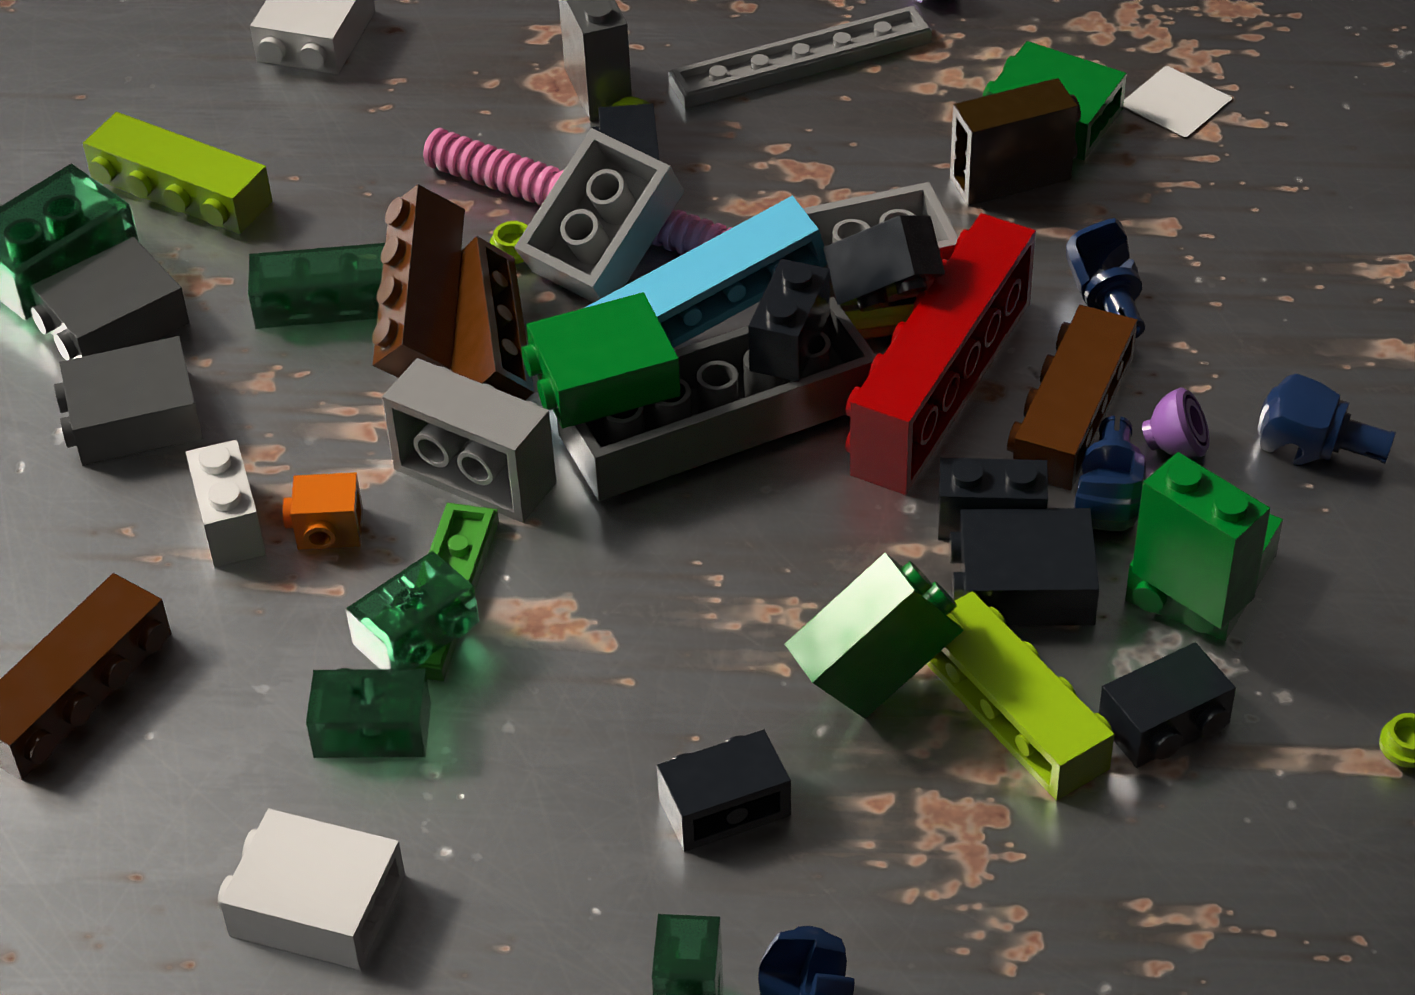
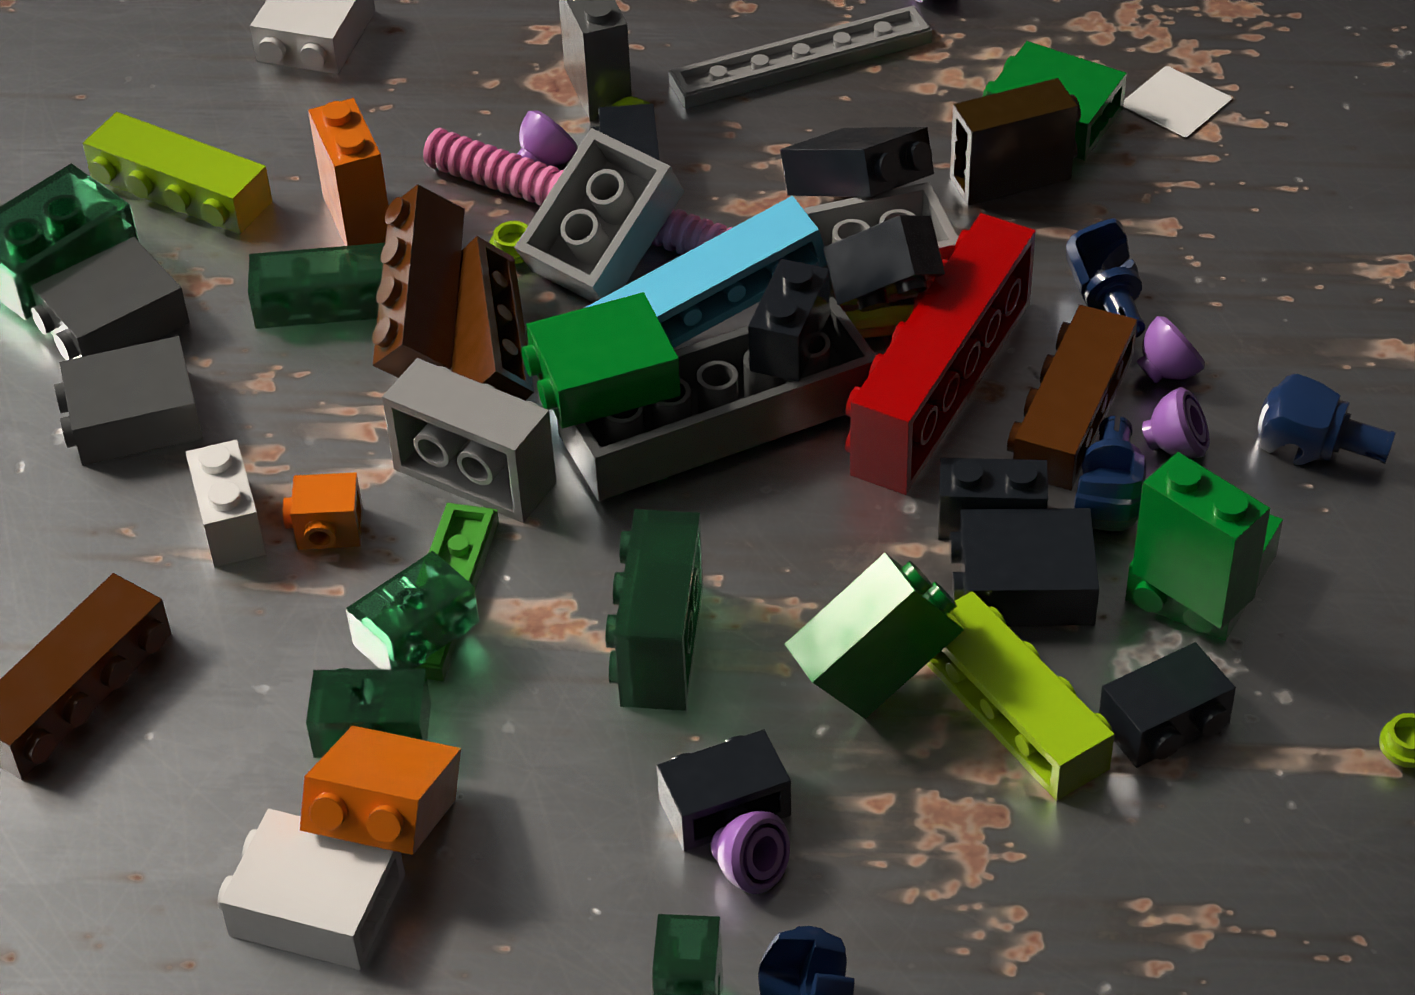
(350, 172): none -> orange brick
(380, 789): none -> orange brick
(545, 140): none -> medium lavender brick
(656, 609): none -> clear green brick
(752, 851): none -> medium lavender brick
(857, 161): none -> black brick
(1168, 353): none -> medium lavender brick

